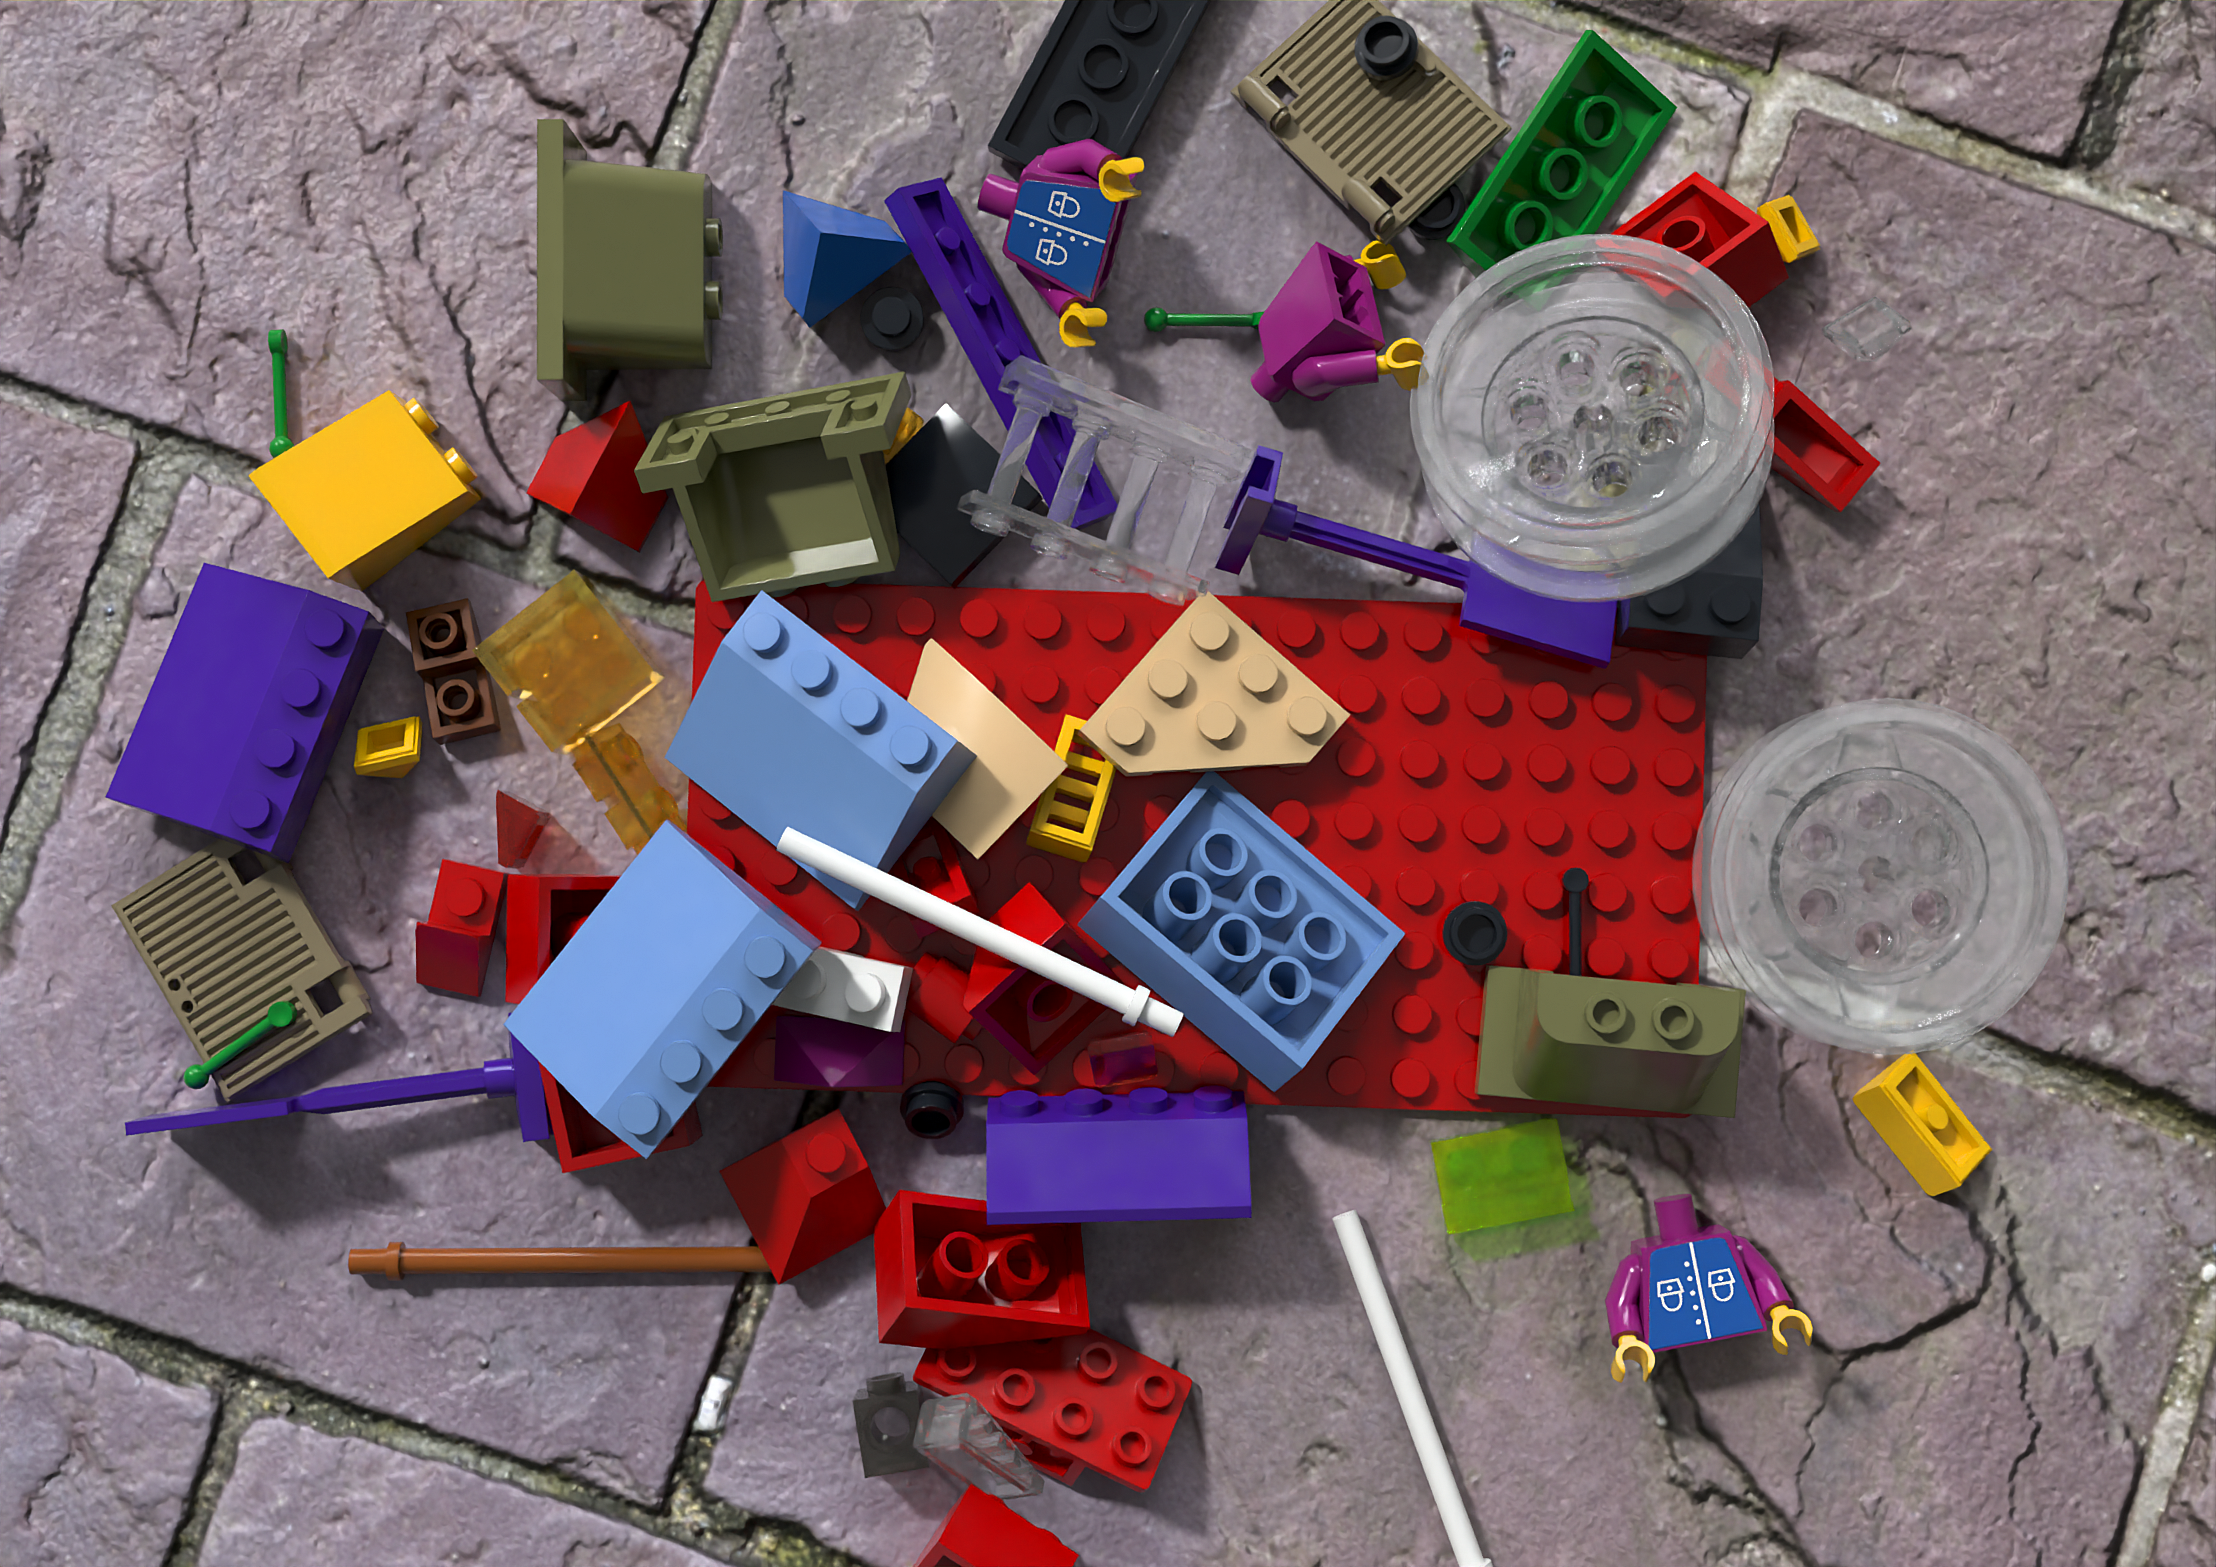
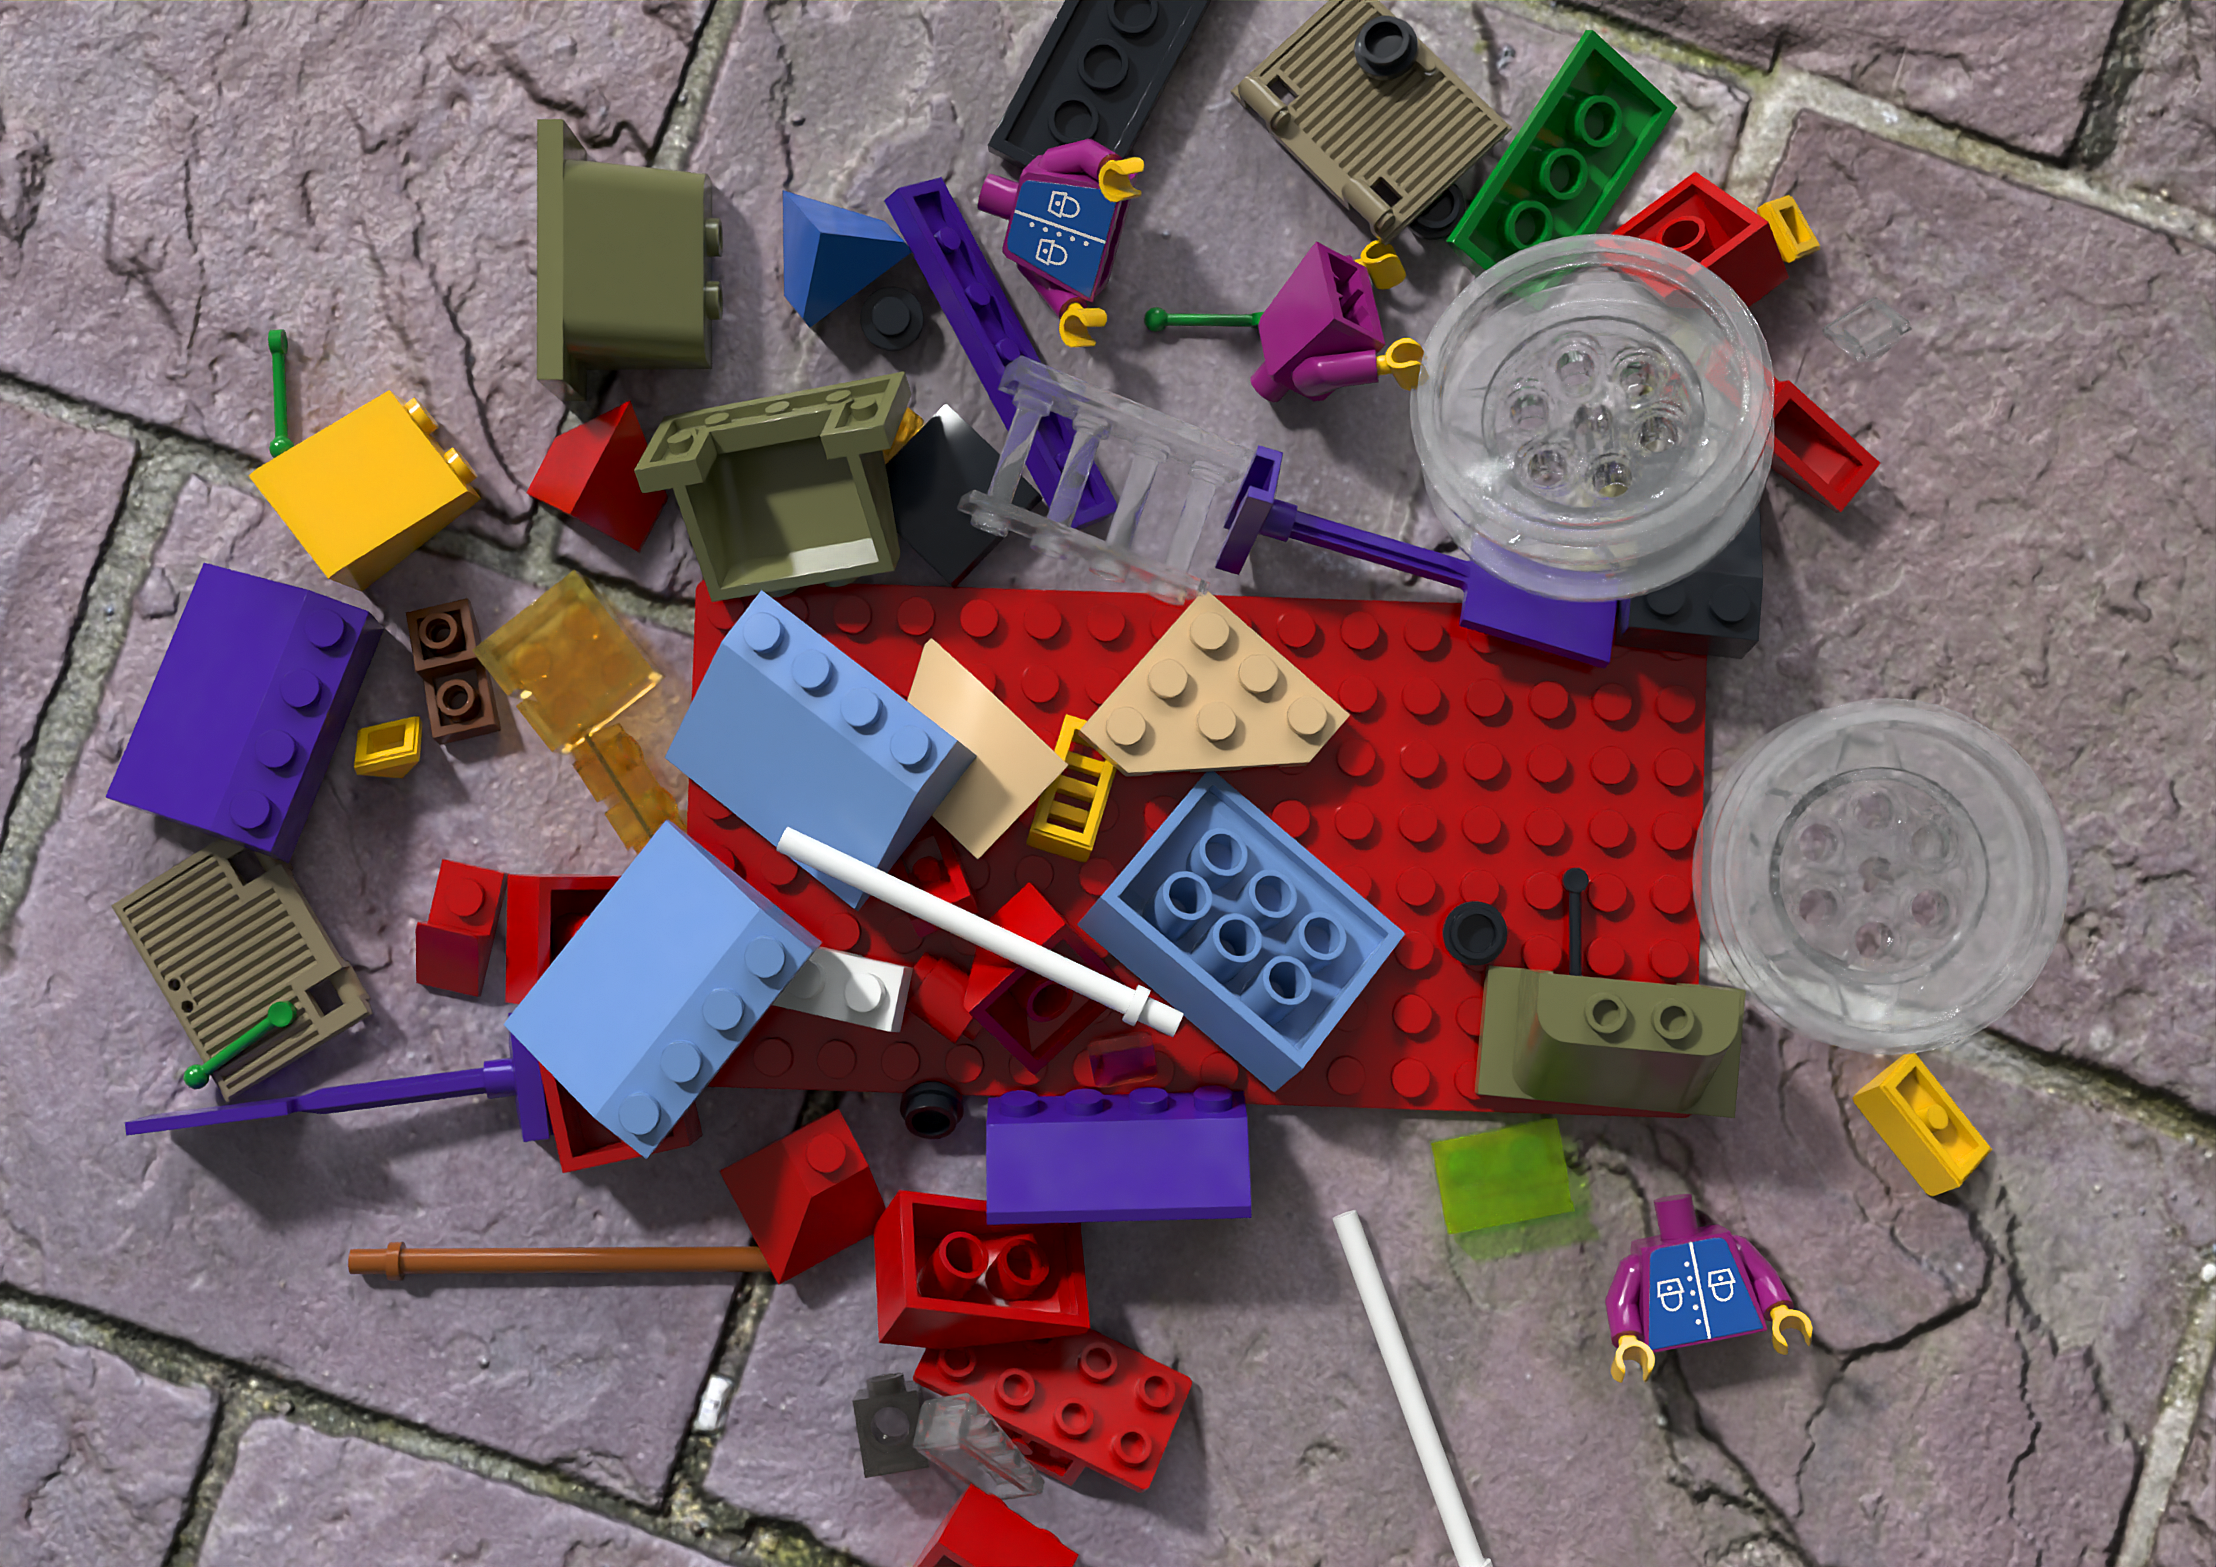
(518, 828): clear red slope -> none
(837, 1053): magenta slope -> none

